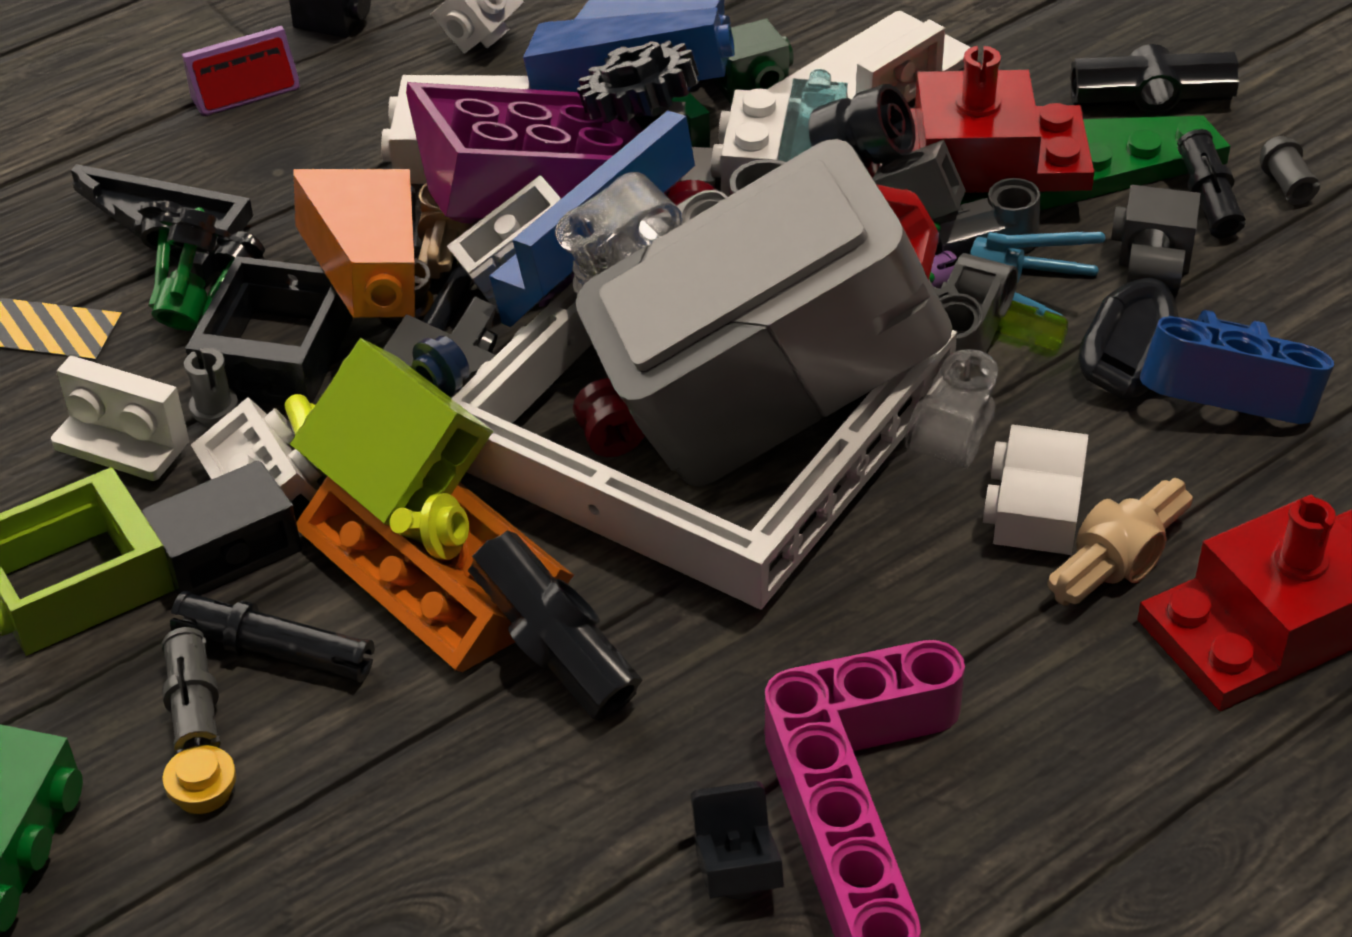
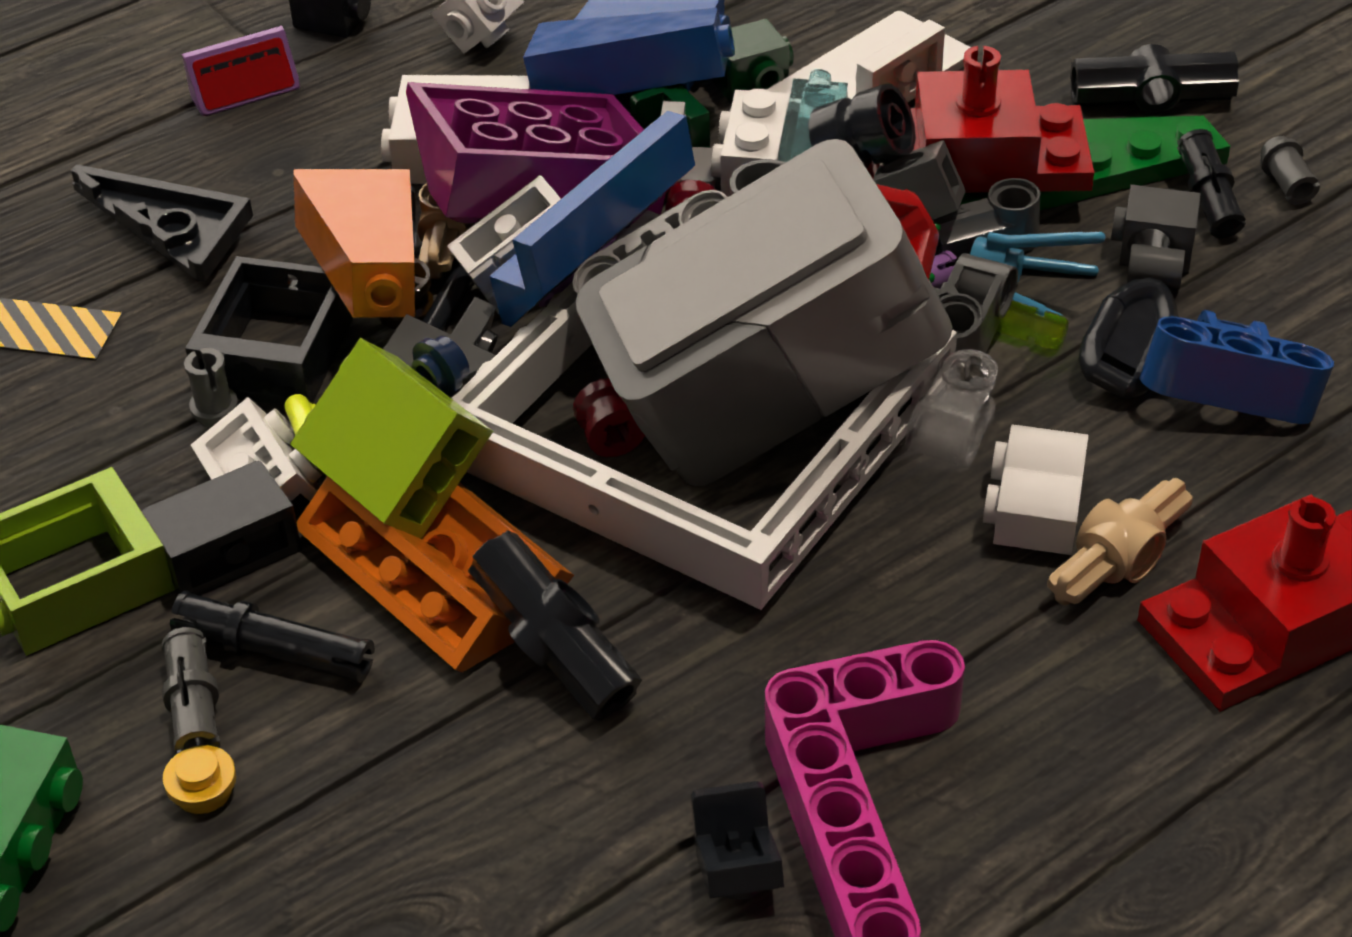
(119, 419): white bracket -> none
(168, 228): plant -> none
(439, 526): neon yellow plate -> none
(616, 224): clear piece -> none
(638, 81): black gear -> none

